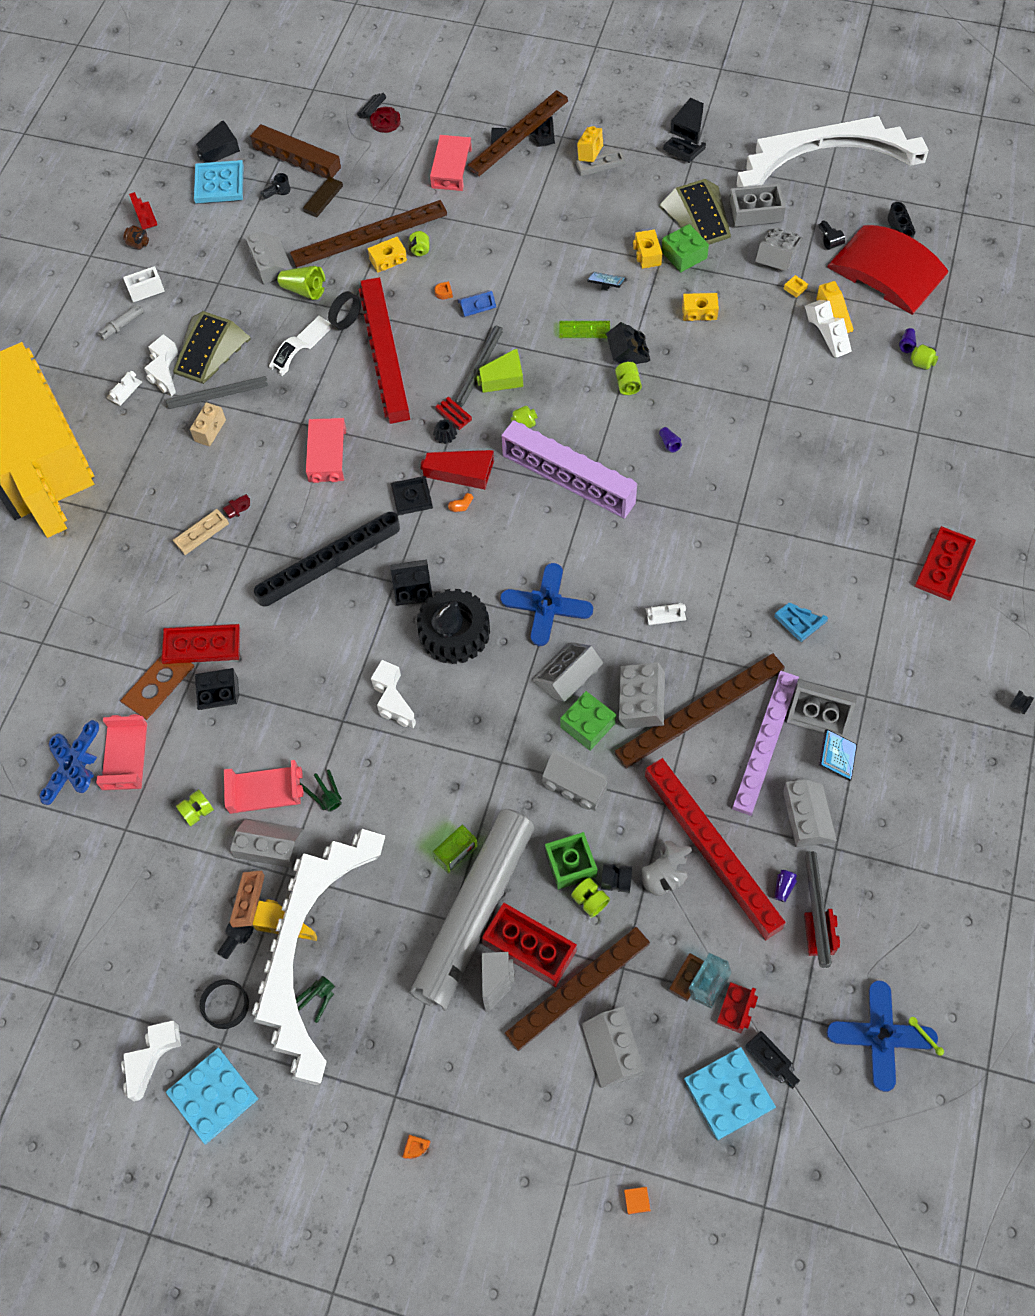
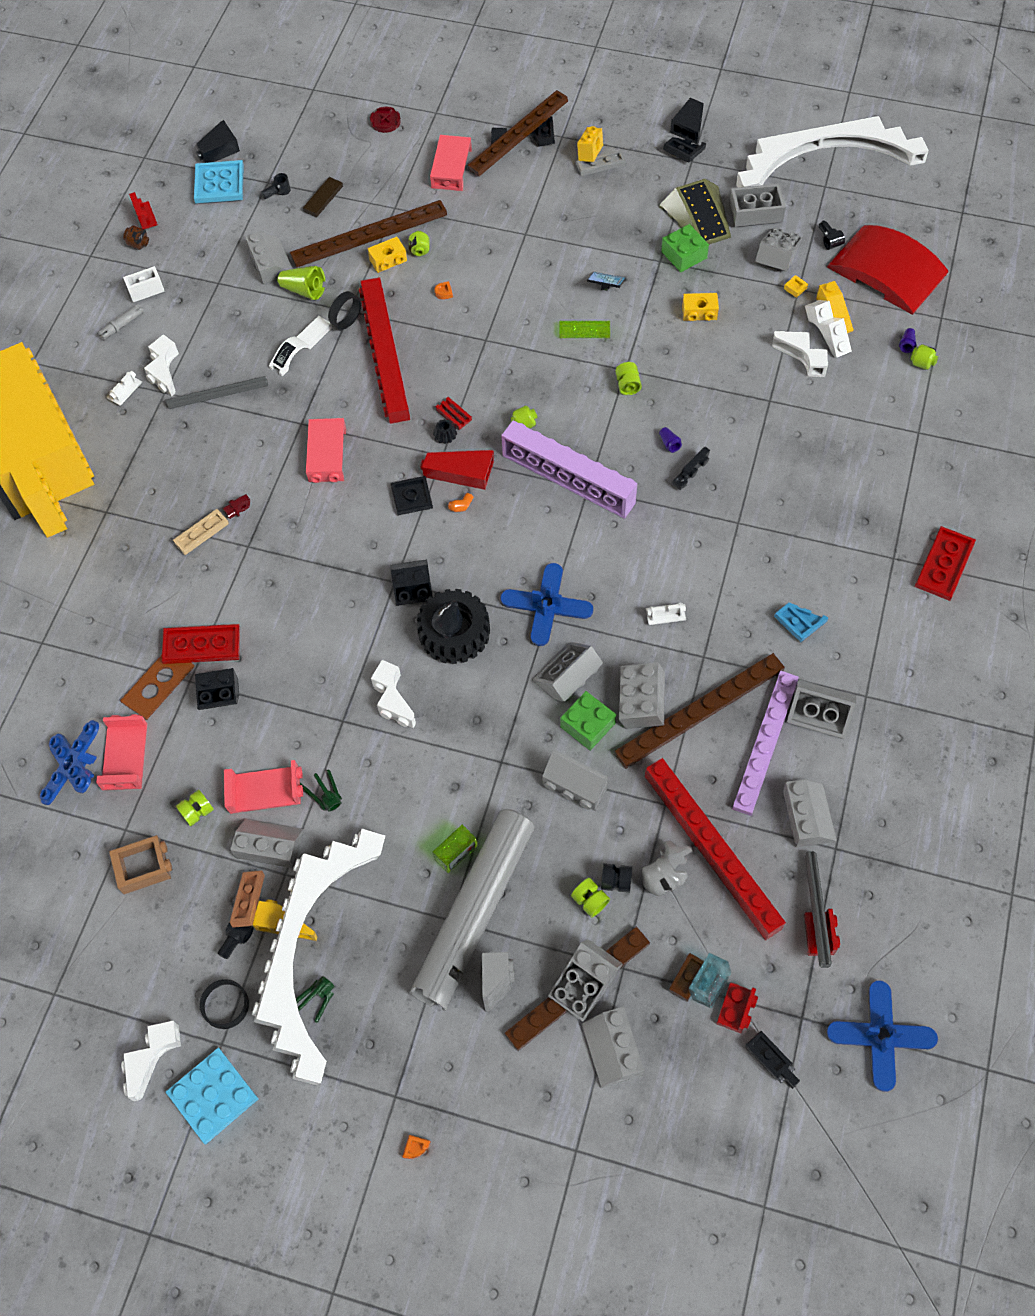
(129, 885): none -> medium nougat window
(208, 345): wedge -> none
(208, 424): tan brick -> none
(295, 151): reddish brown brick -> none
(324, 566): black beam -> none
(371, 105): black tile -> none
(477, 303): blue panel -> none
(480, 362): dark grey axle -> none
(501, 373): lime slope -> none
(529, 944): red brick -> none
(570, 860): bright green brick -> none
(585, 979): none -> light grey slope
(627, 344): black slope -> none
(637, 1200): orange tile -> none
(648, 249): yellow brick -> none
(691, 468): none -> black hinge
(729, 1093): medium azure plate -> none
(784, 885): dark purple cone -> none
(798, 346): none -> white arch
(838, 754): piece -> none
(900, 219): black beam -> none
(913, 1022): lime hinge -> none
(1021, 702): black wheel -> none

